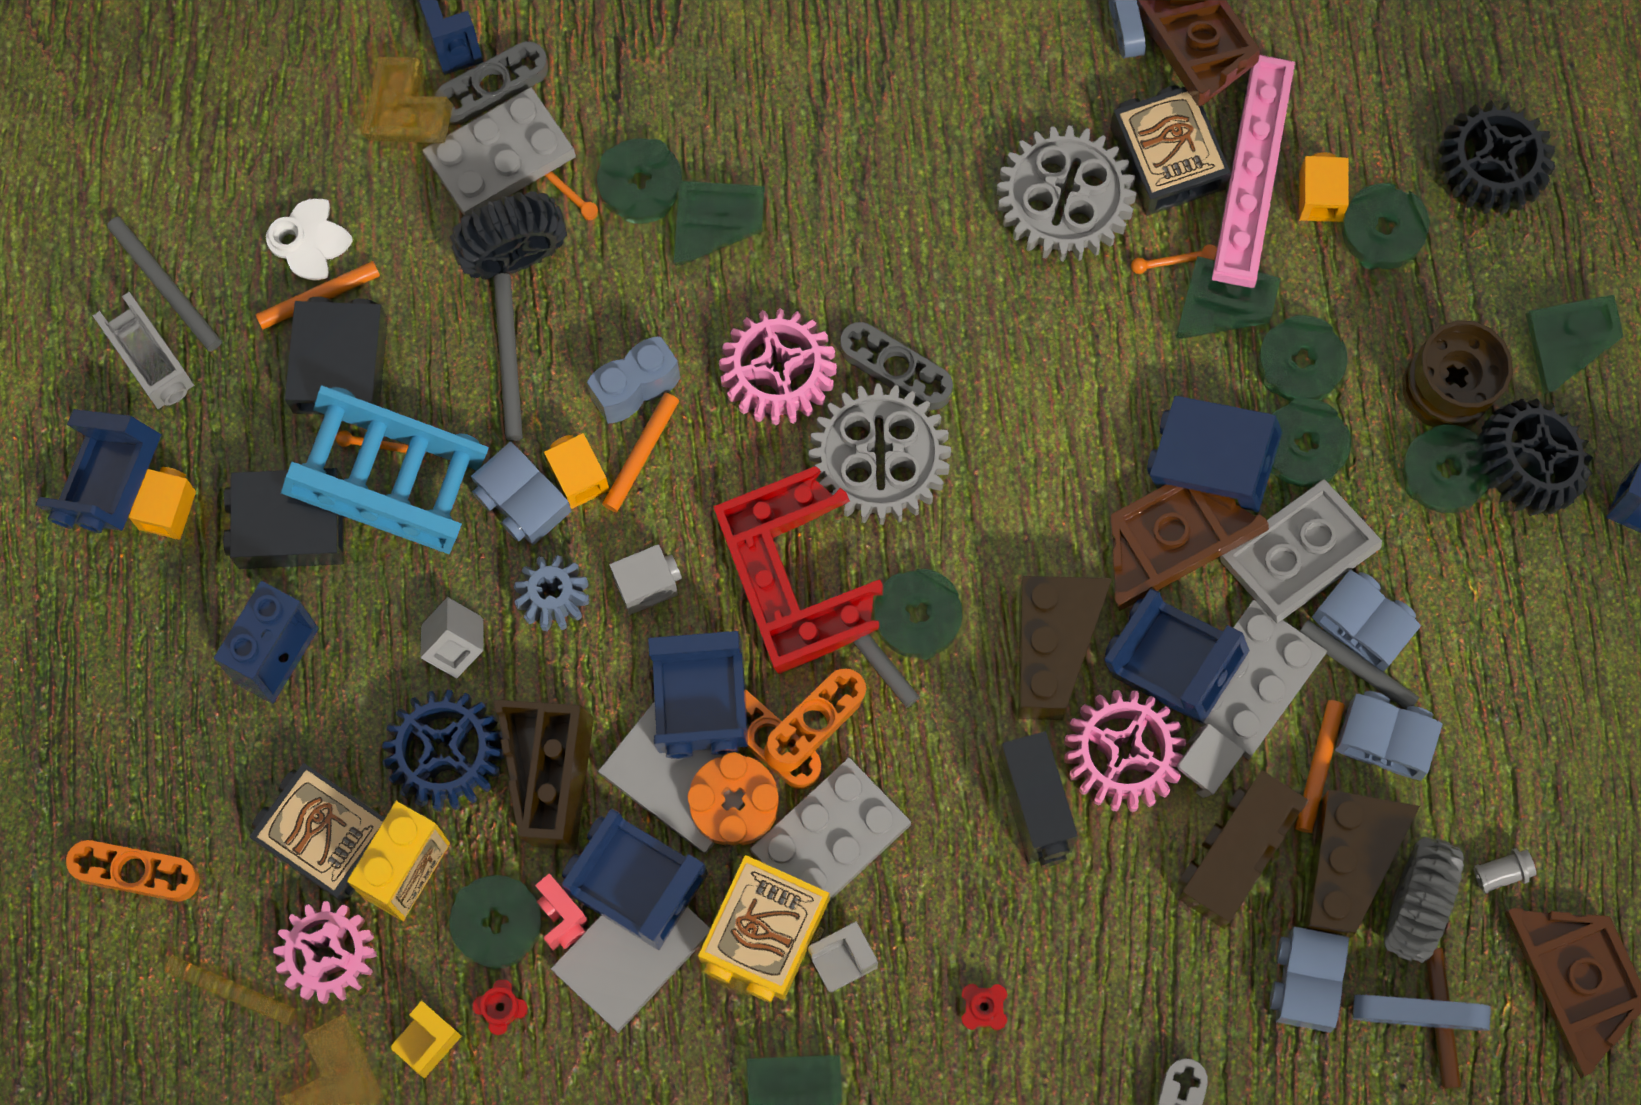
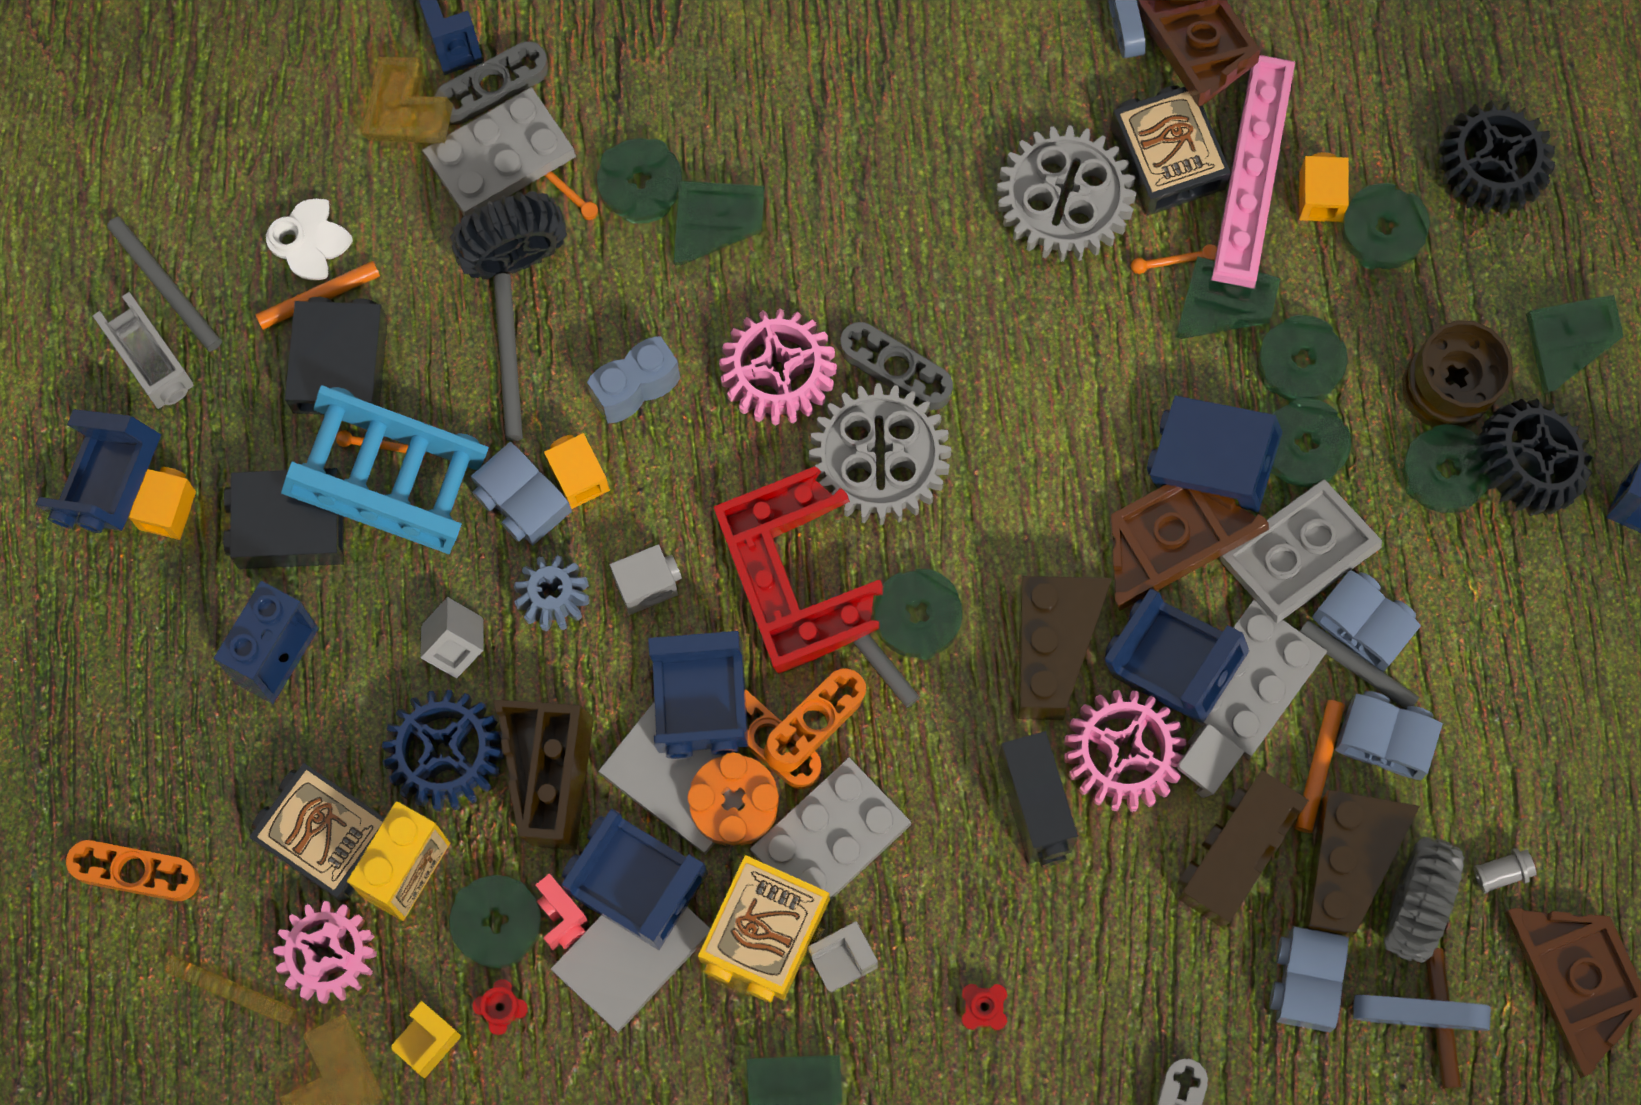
(640, 452): orange bar -> none

